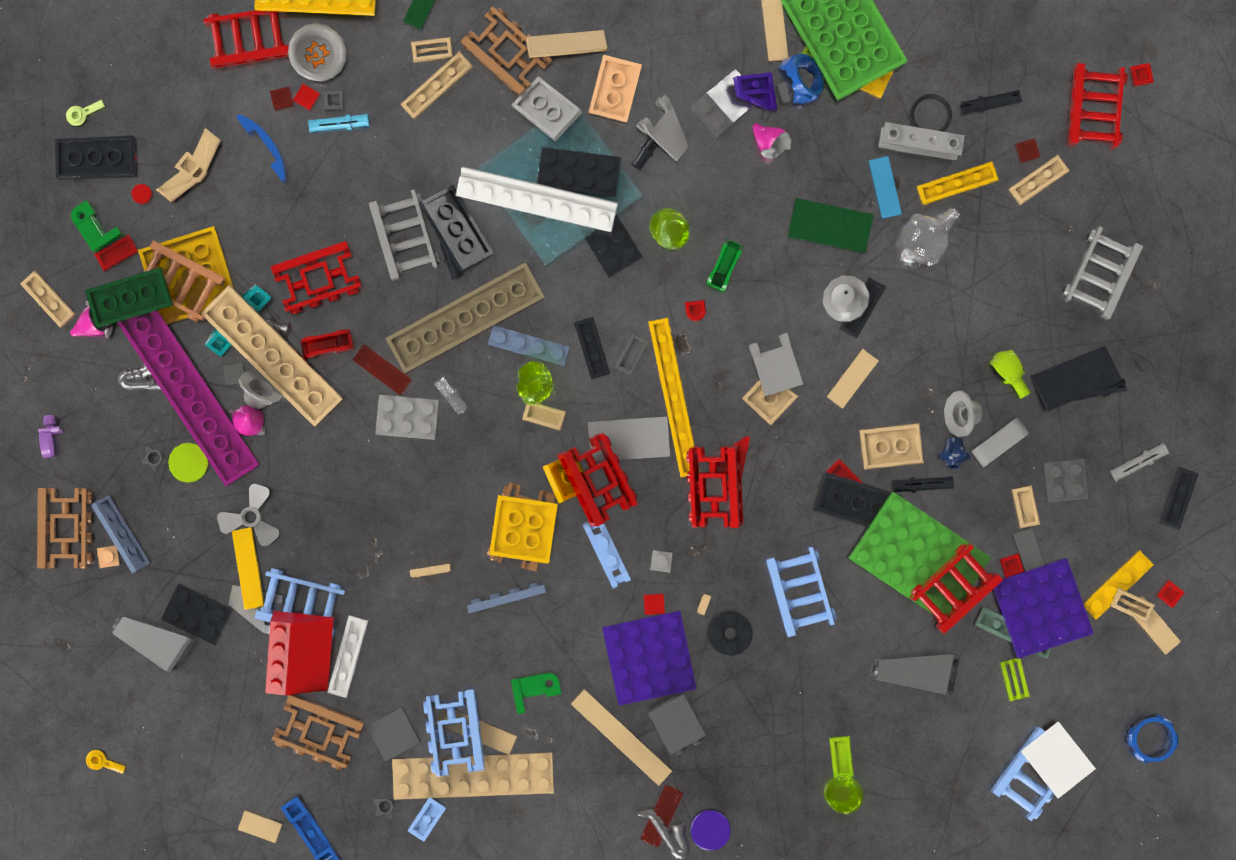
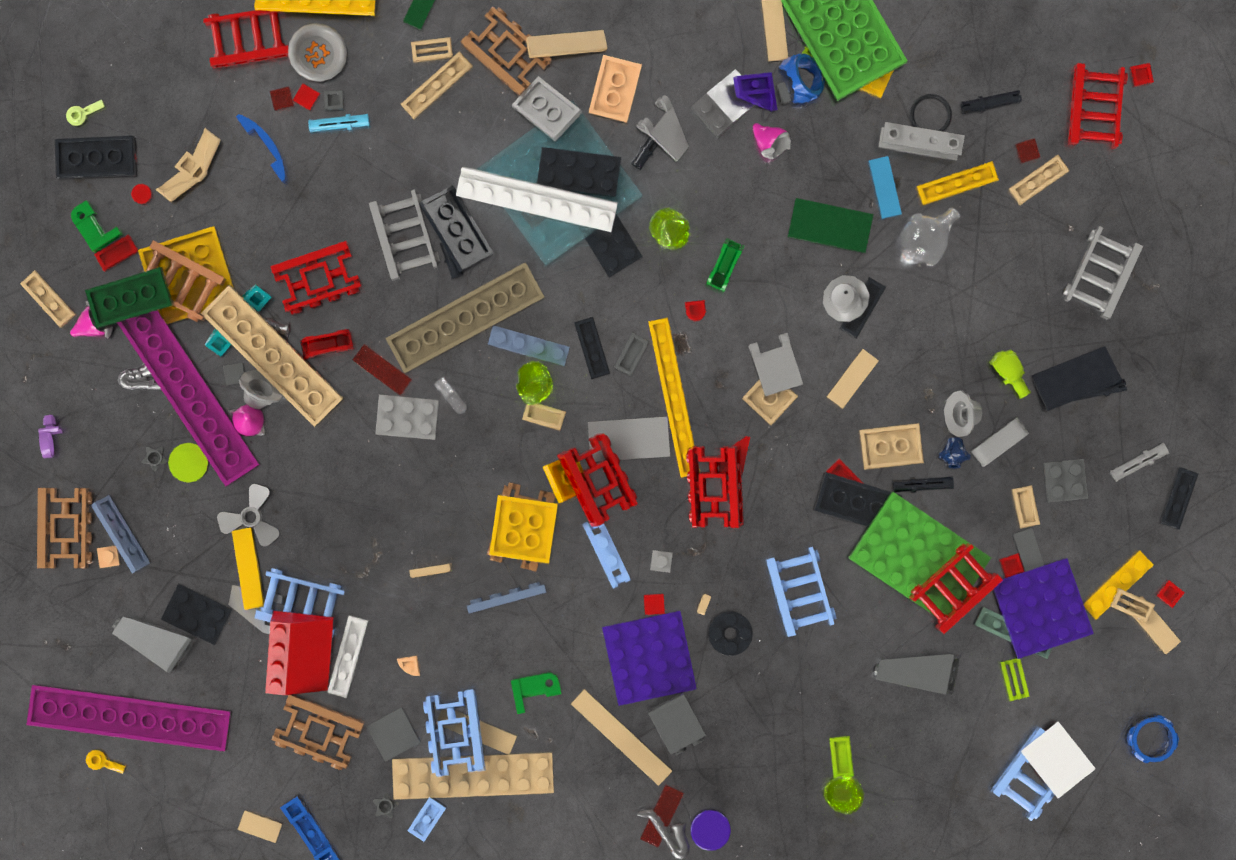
(128, 718): none -> magenta plate
(409, 665): none -> light nougat tile

